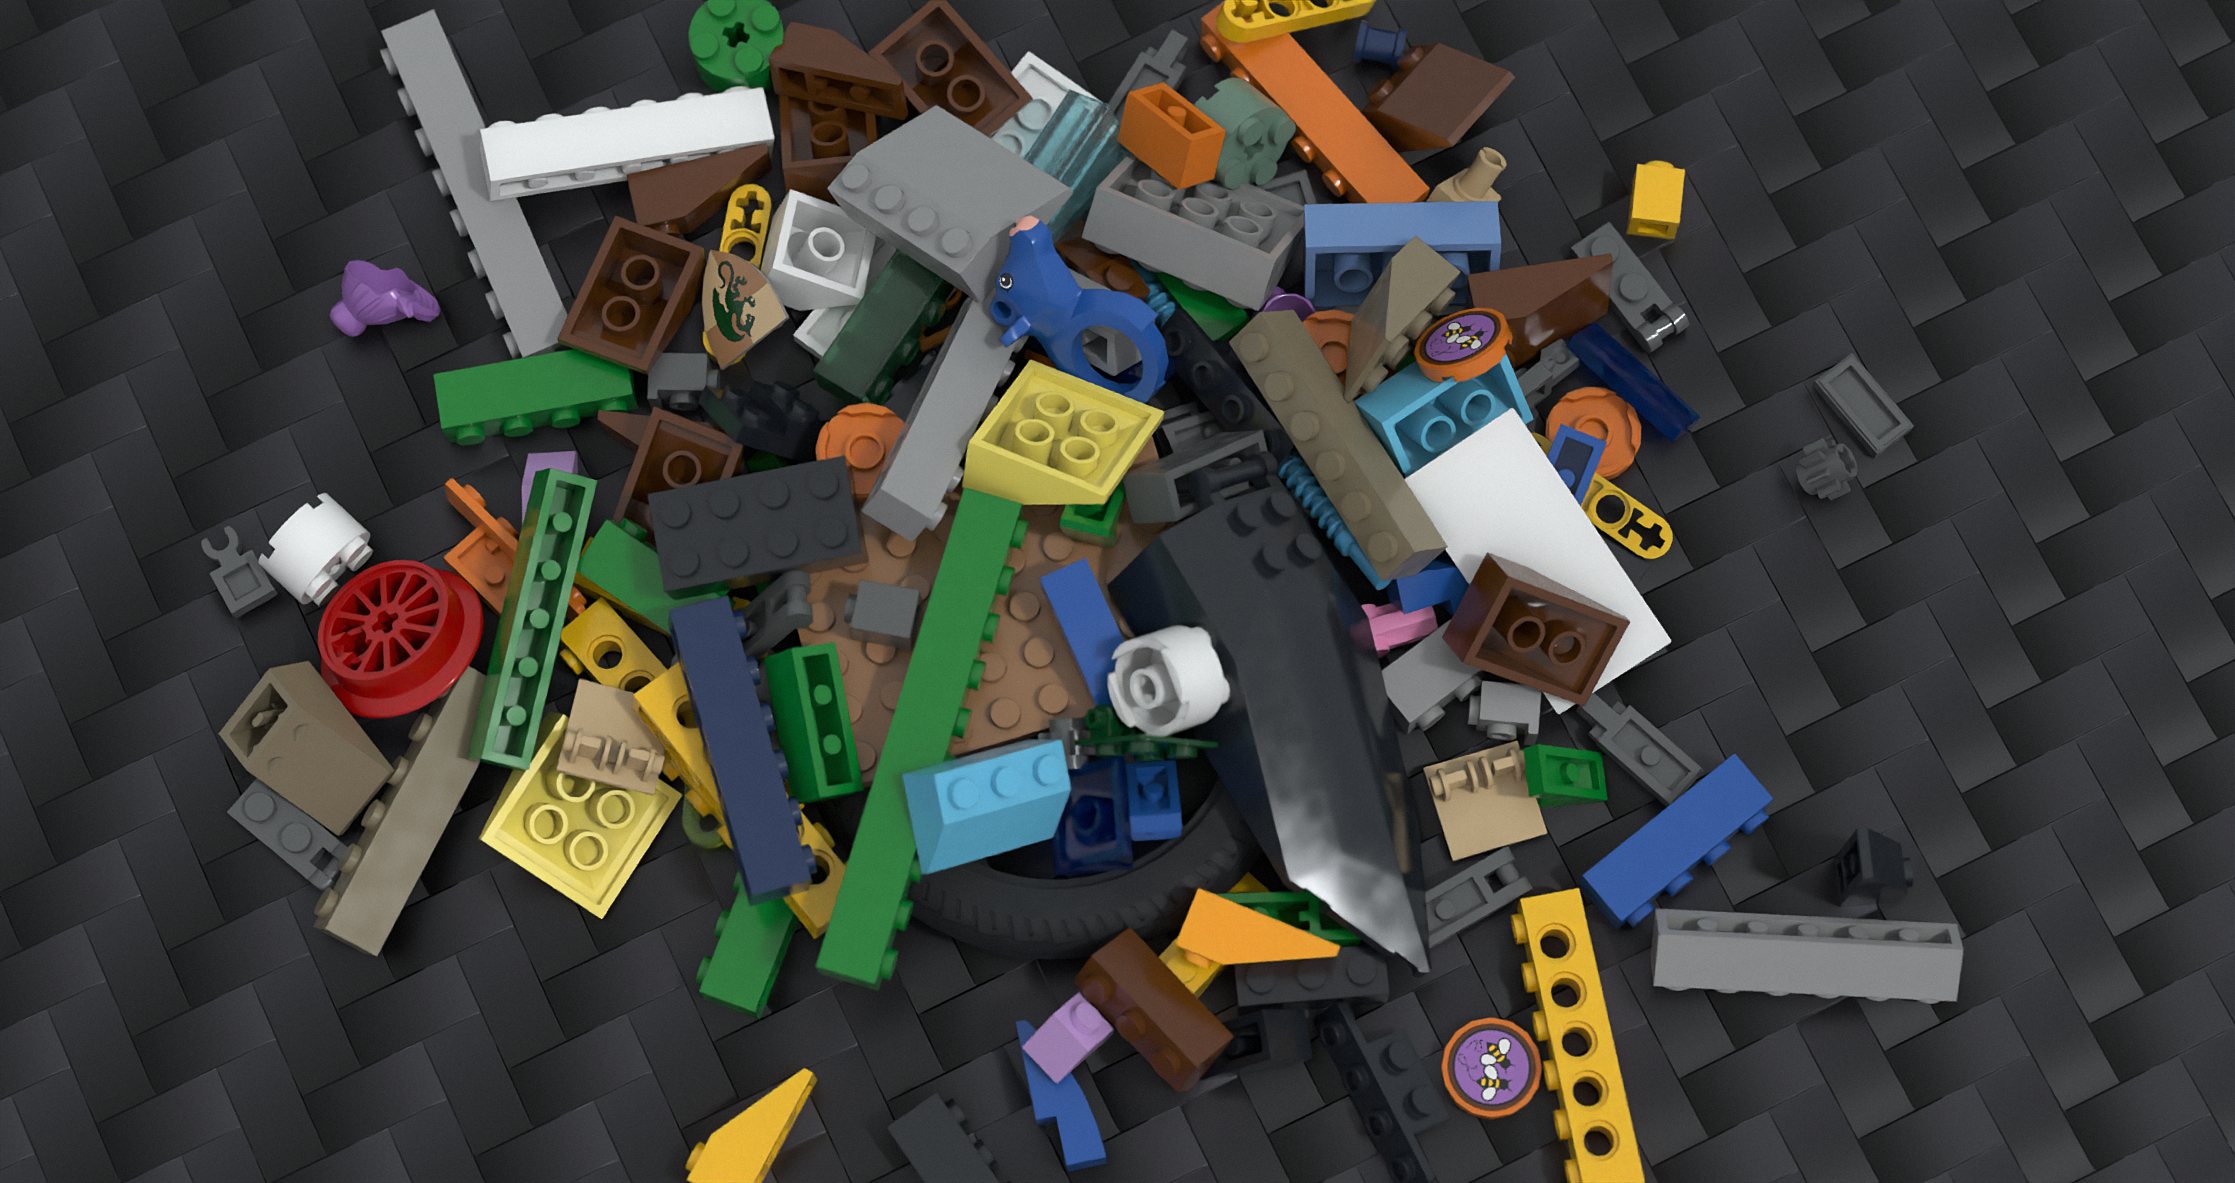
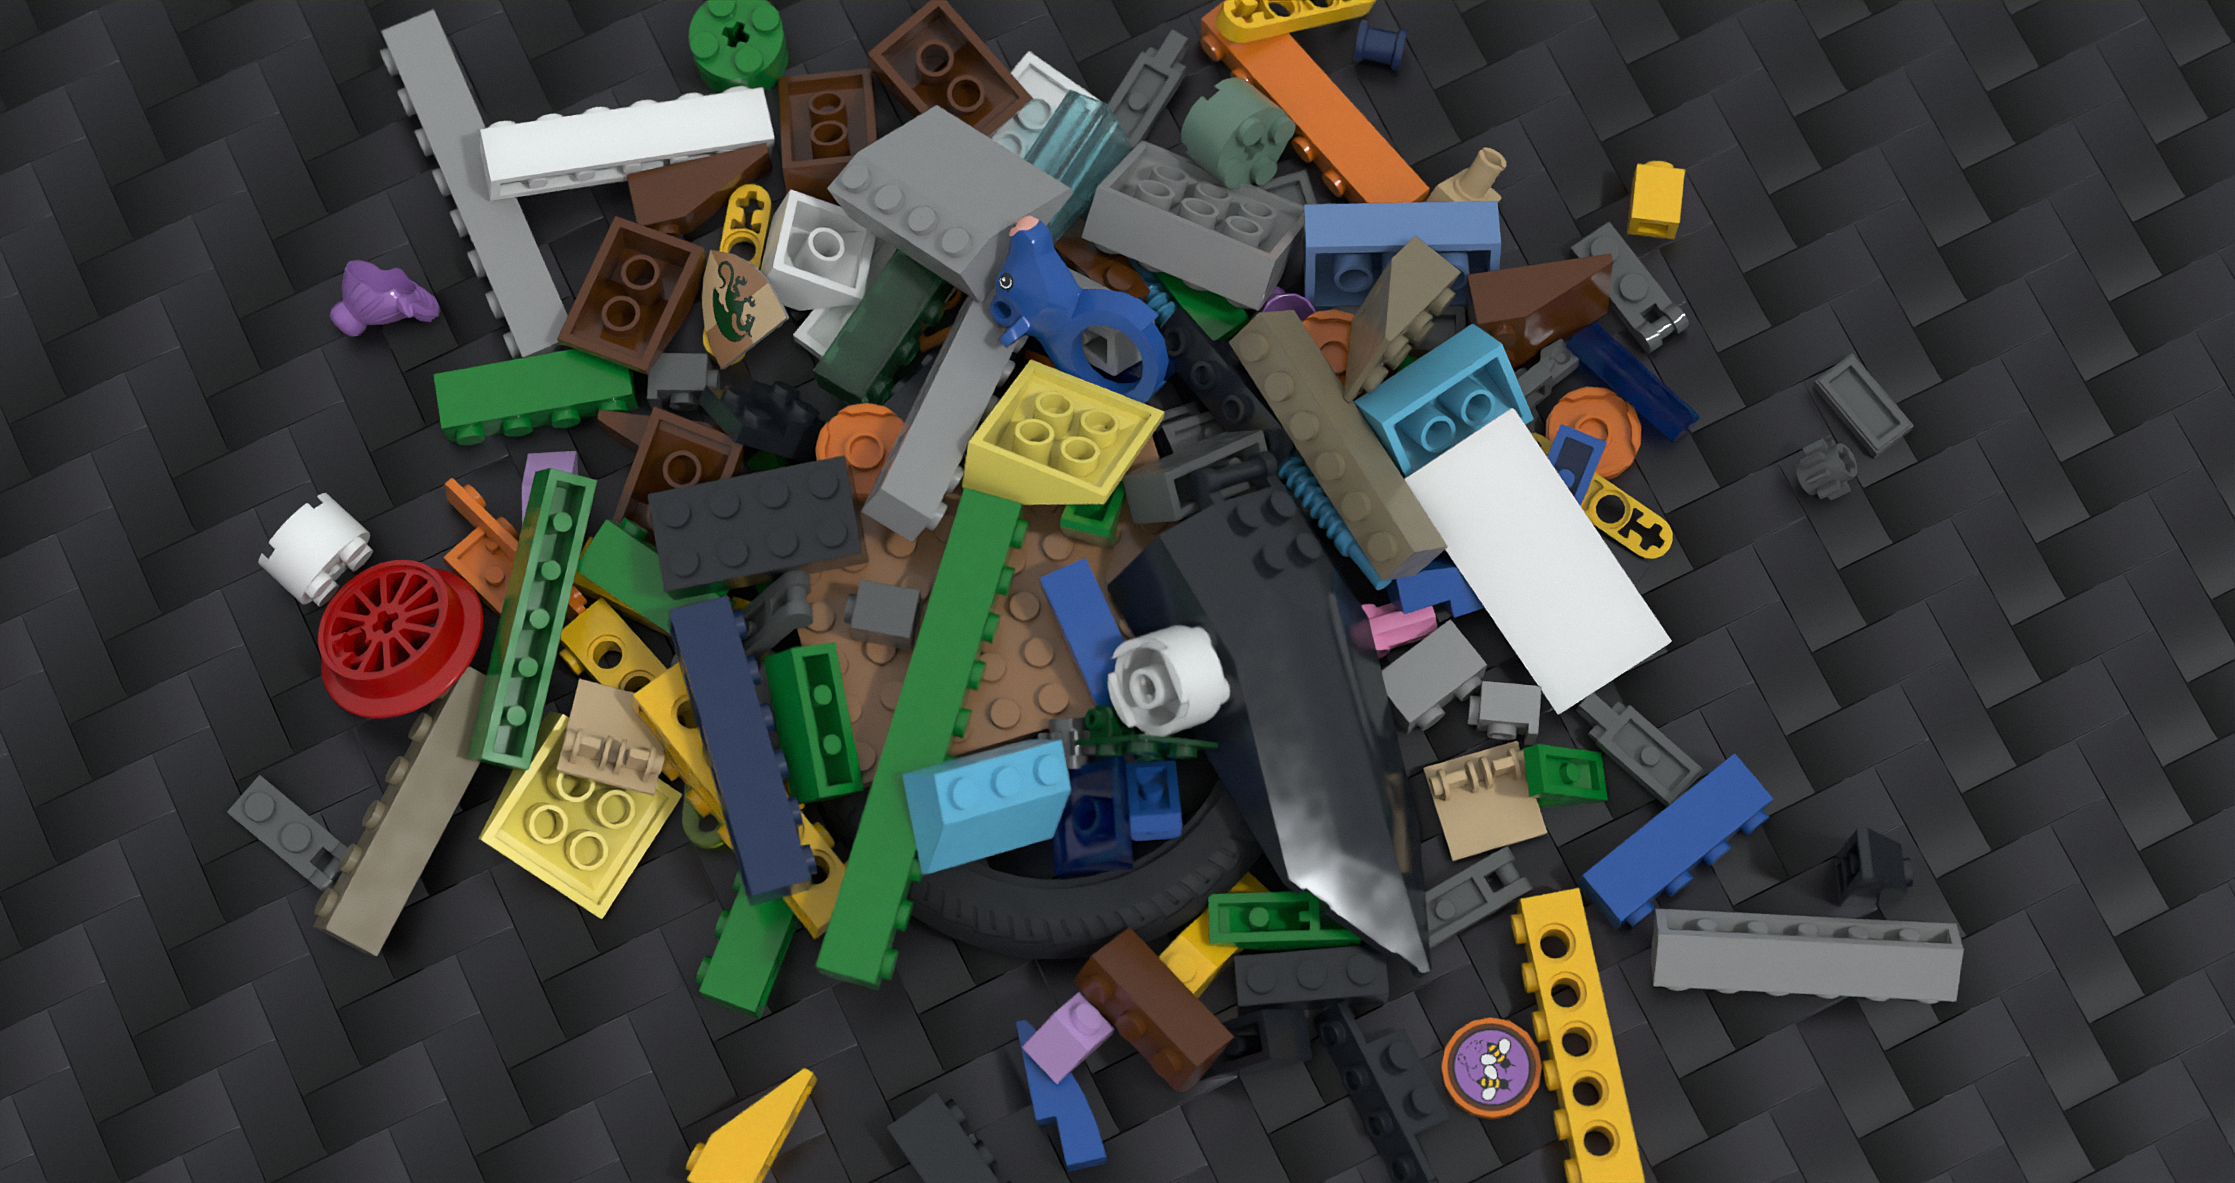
(240, 577): dark grey plate -> none
(307, 746): dark tan slope -> none
(833, 71): reddish brown slope -> none
(1171, 135): orange brick -> none
(1236, 934): light orange slope -> none
(1433, 97): reddish brown slope -> none
(1463, 344): tile -> none
(1534, 630): reddish brown slope -> none

